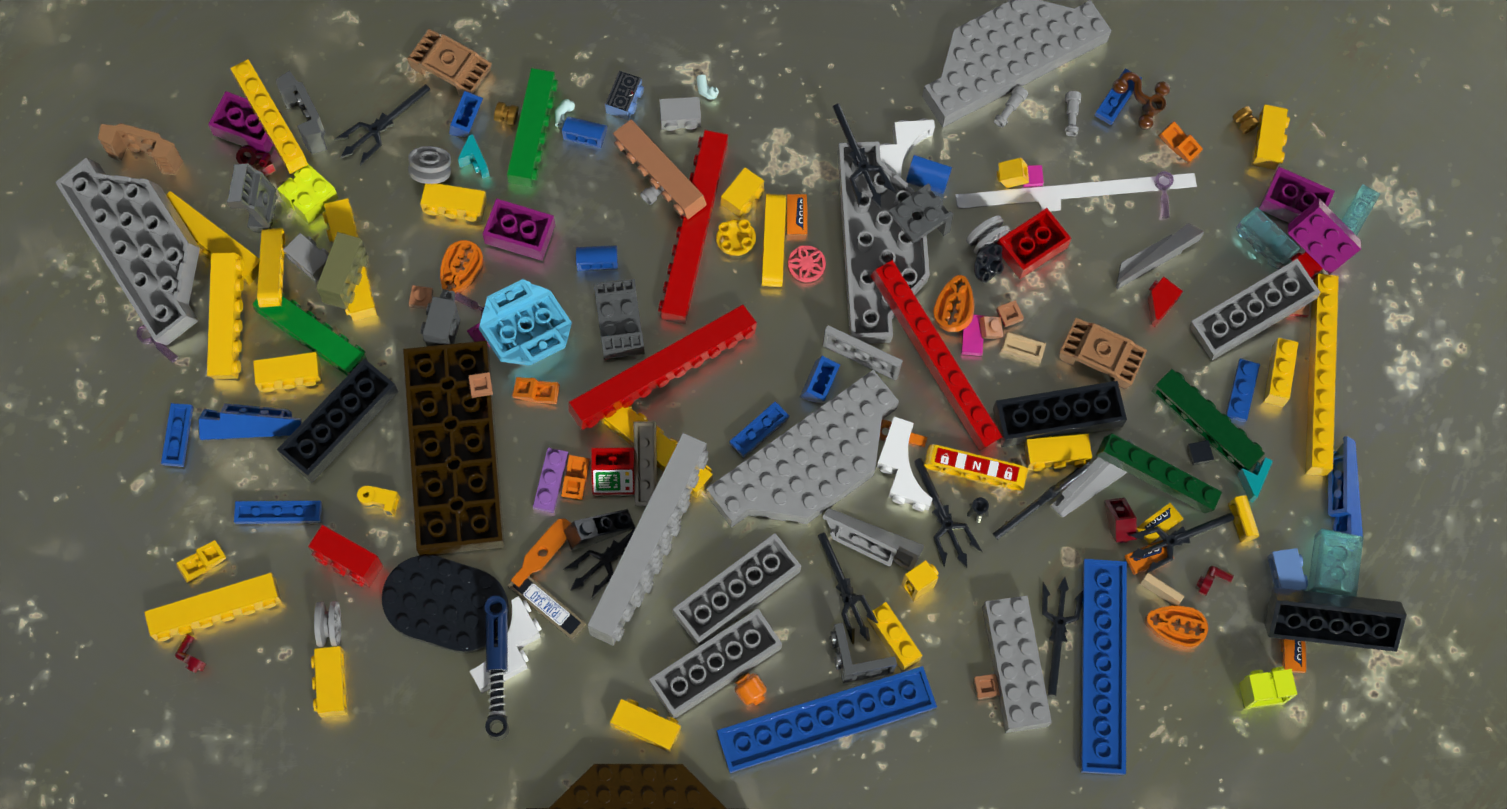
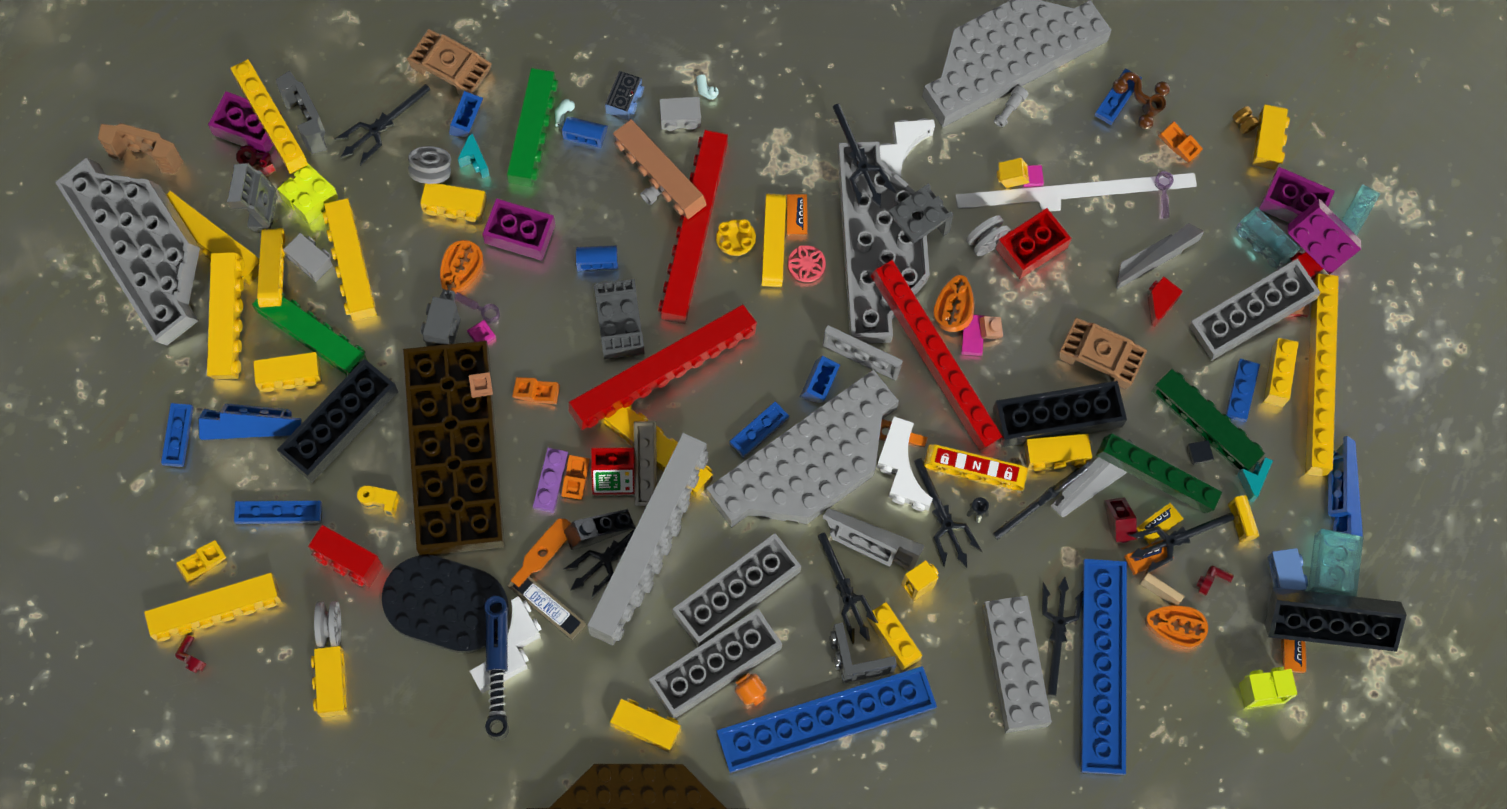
(161, 347): clear purple piece -> none
(342, 271): olive brick -> none
(420, 297): nougat plate -> none
(506, 113): pearl gold wheel -> none
(524, 306): medium azure piece -> none
(742, 193): yellow brick -> none
(926, 171): blue brick -> none
(986, 686): nougat plate -> none
(989, 262): black dish -> none
(1010, 313): nougat plate -> none
(1023, 347): tan tile -> none
(1073, 99): light grey piece -> none

